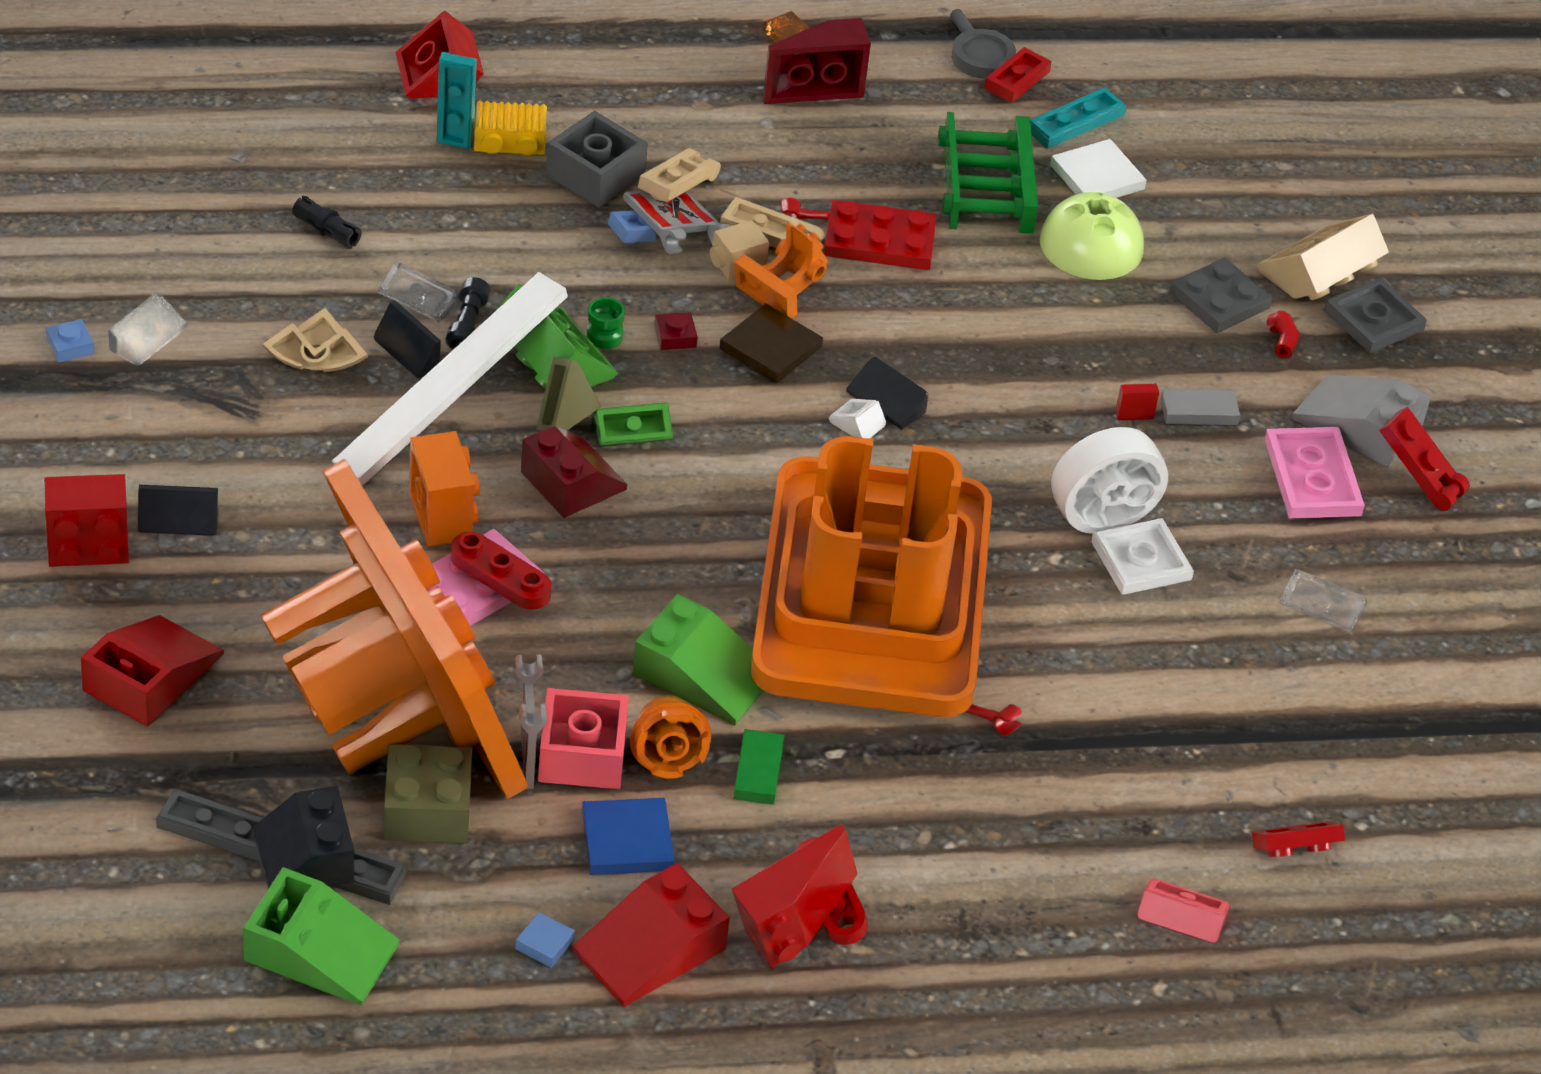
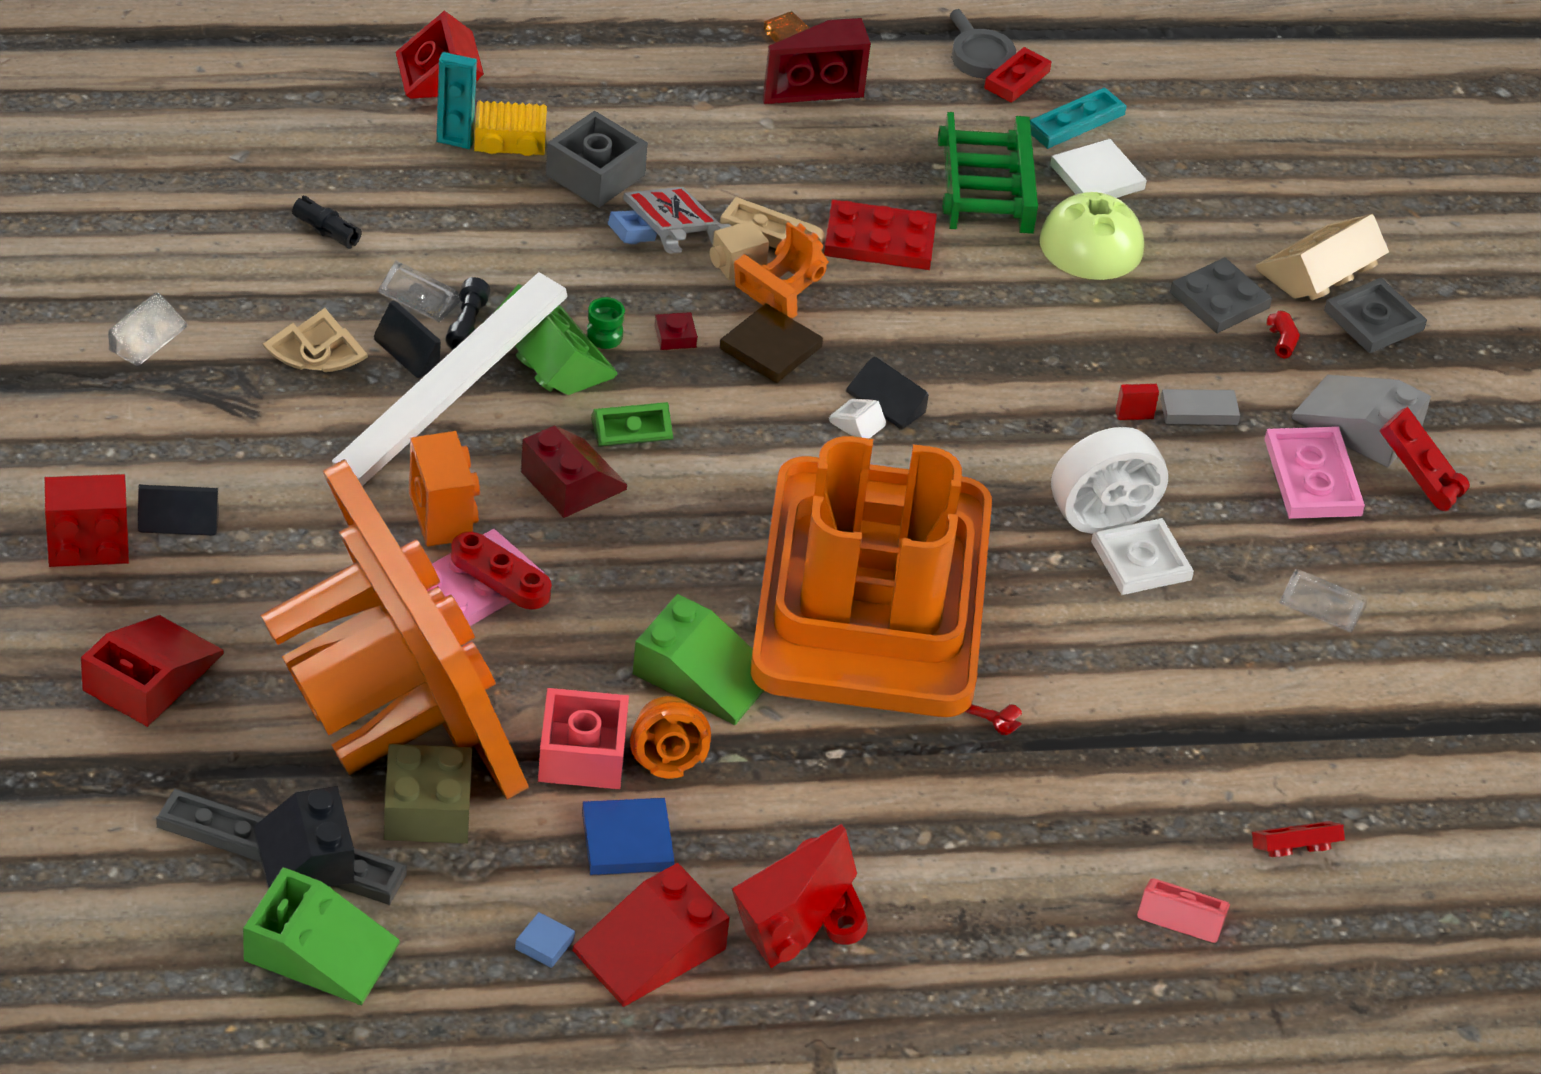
(70, 340): medium blue plate -> none
(530, 721): light grey flag -> none
(566, 396): olive slope -> none
(678, 175): tan plate -> none
(759, 766): green tile -> none
(793, 208): red hand -> none

